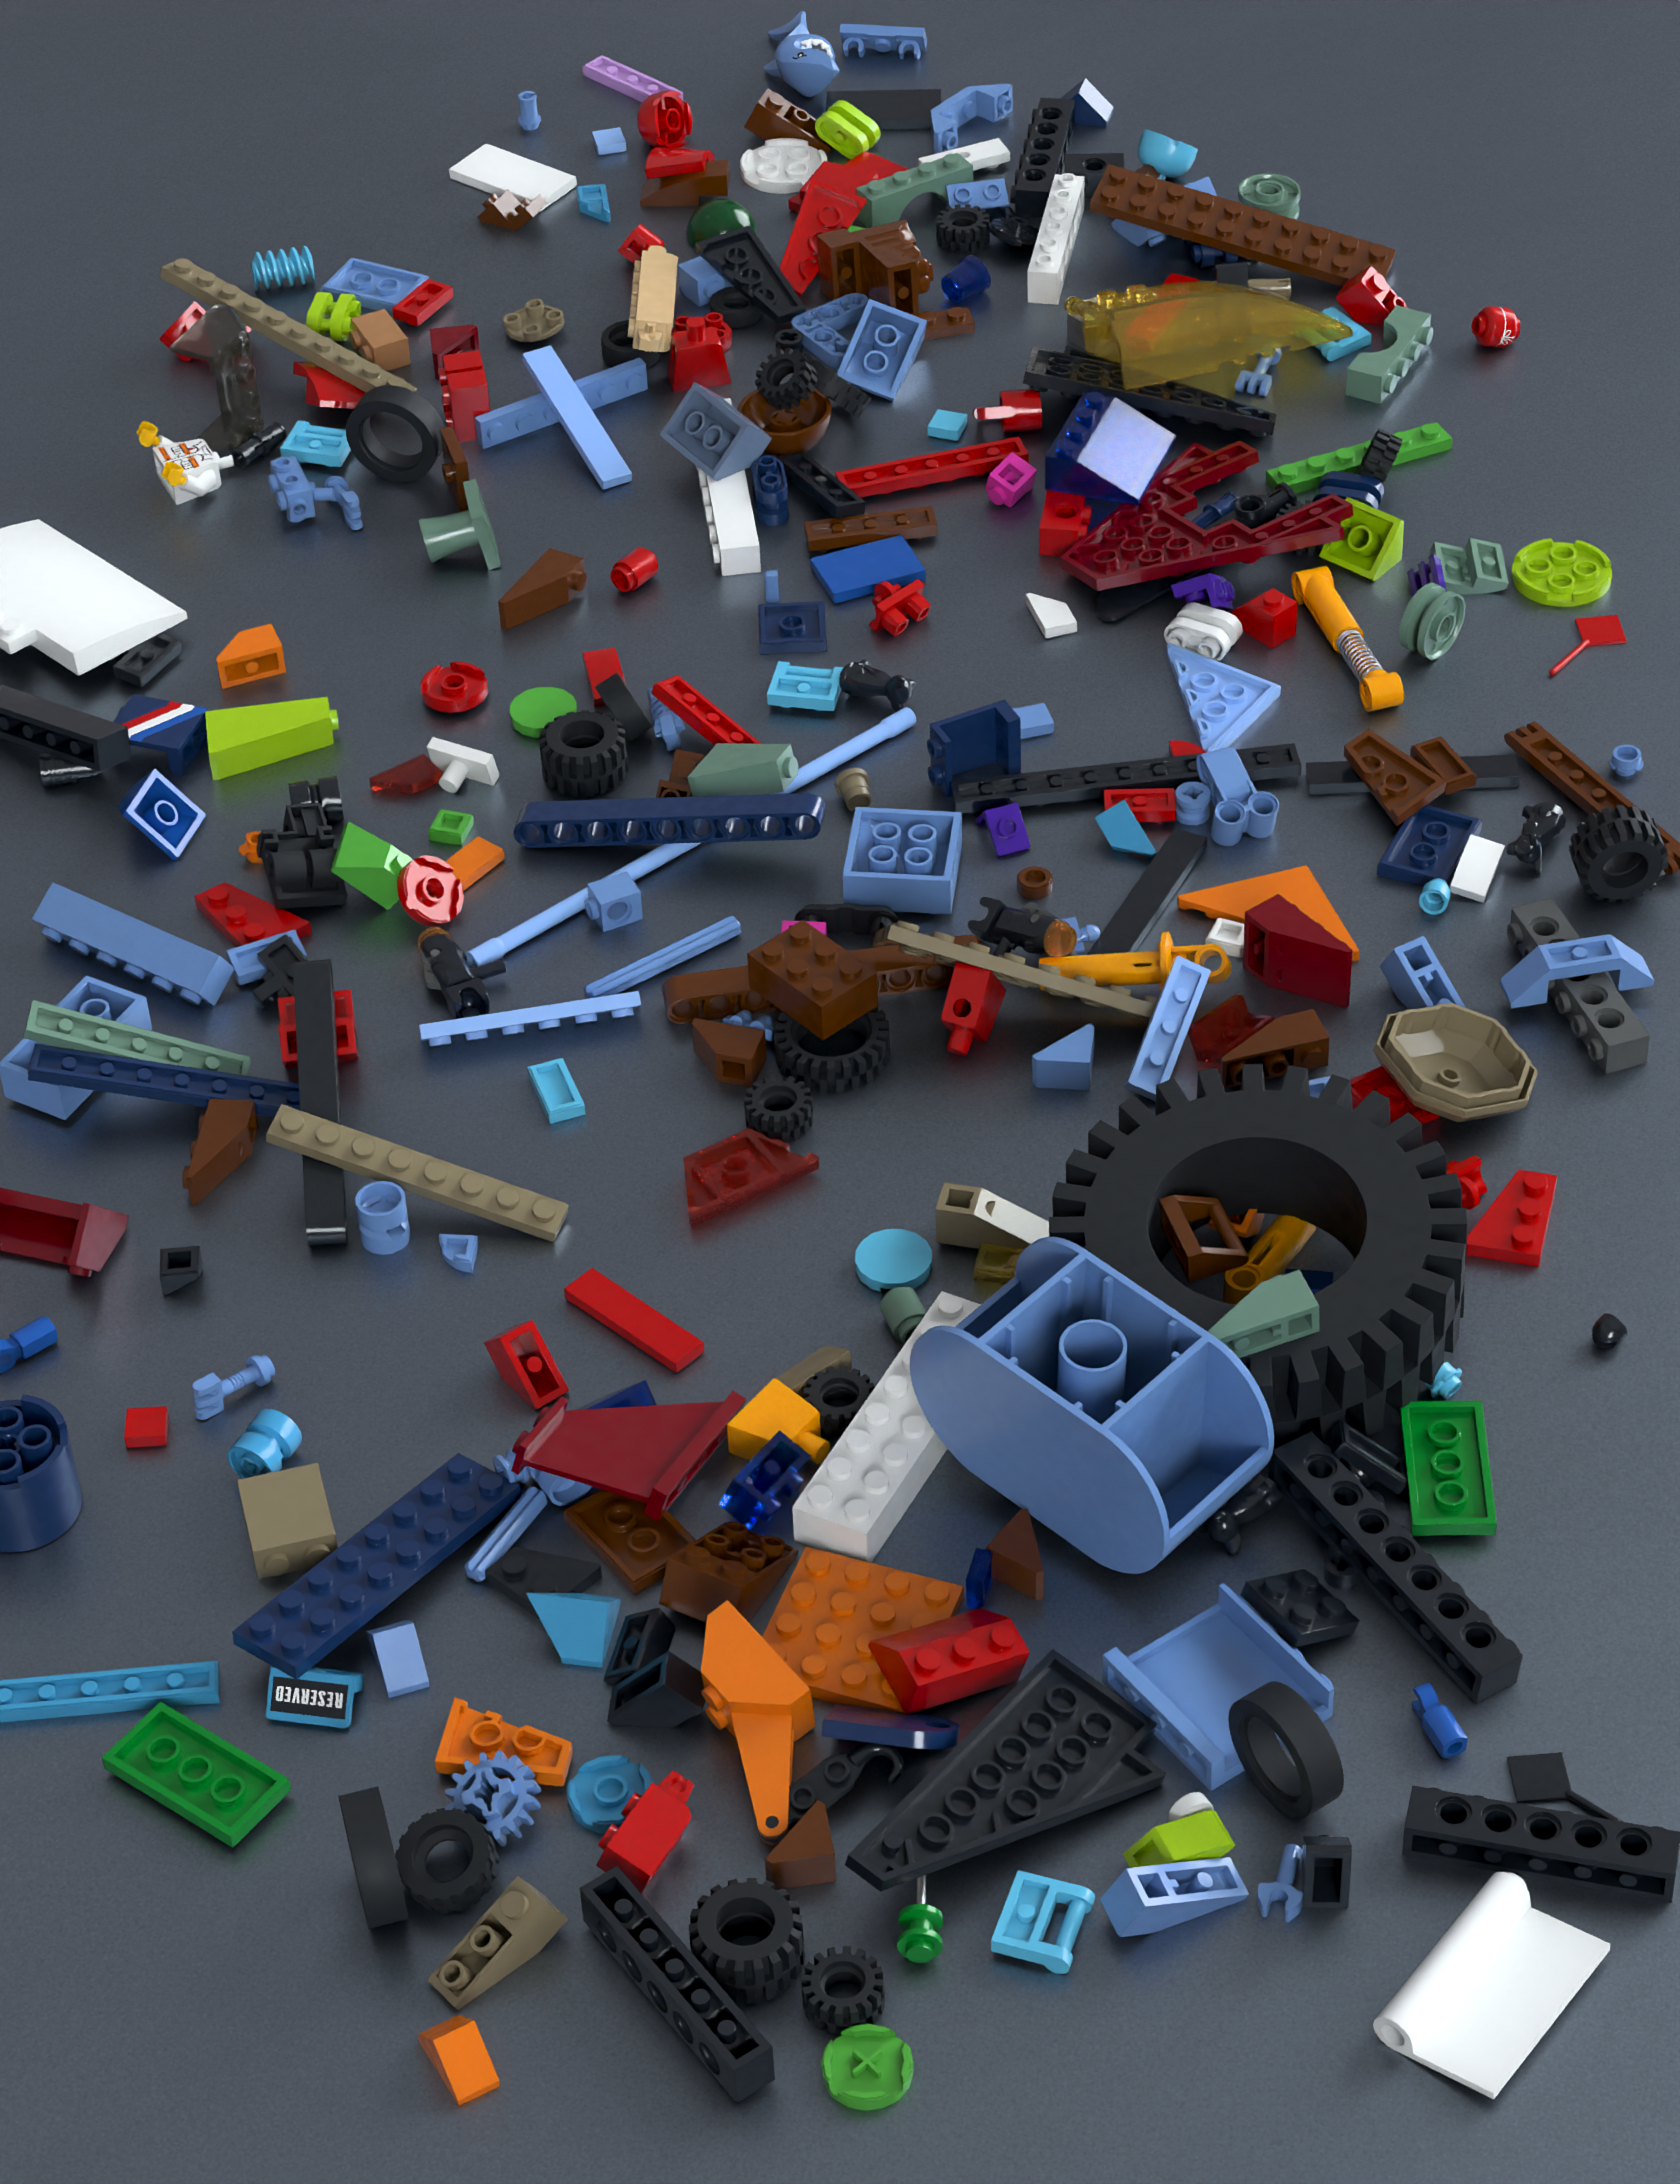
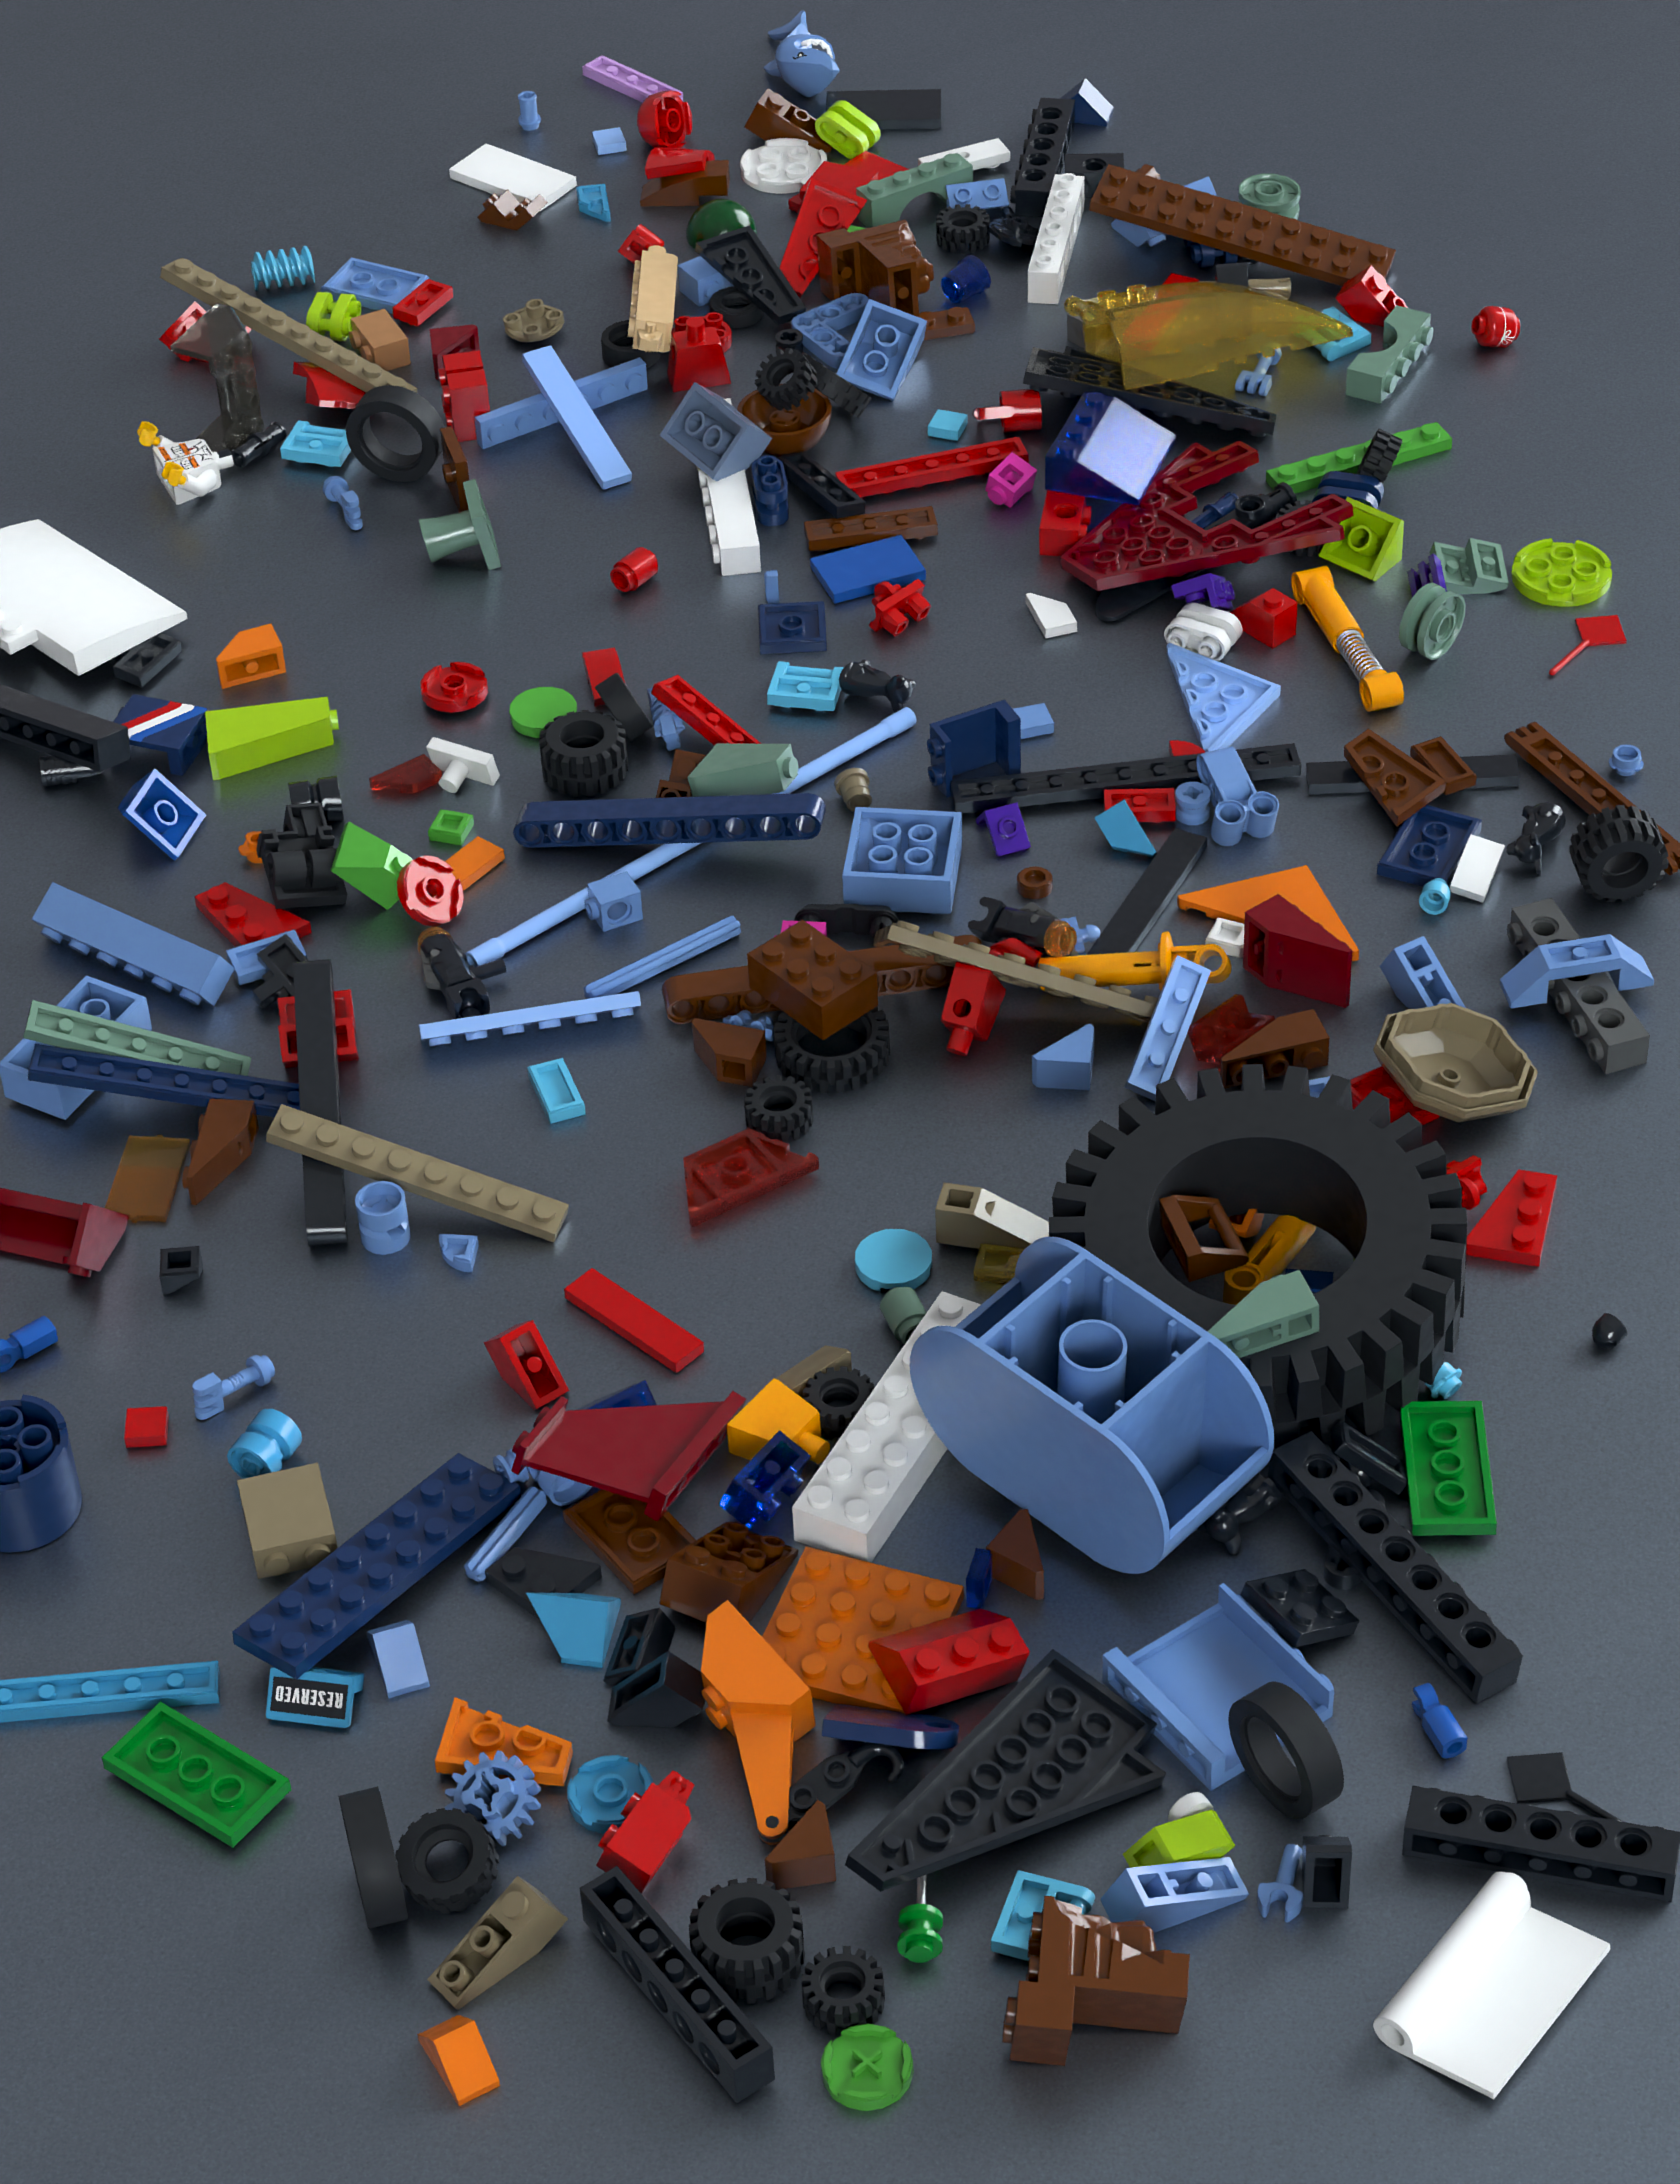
(148, 1177): none -> clear orange piece
(294, 491): medium blue brick -> none
(545, 586): reddish brown slope -> none
(883, 39): medium blue plate -> none
(985, 101): medium blue slope -> none
(1018, 948): none -> red arm
(1091, 1975): none -> reddish brown brick
(1165, 154): medium azure cylinder -> none

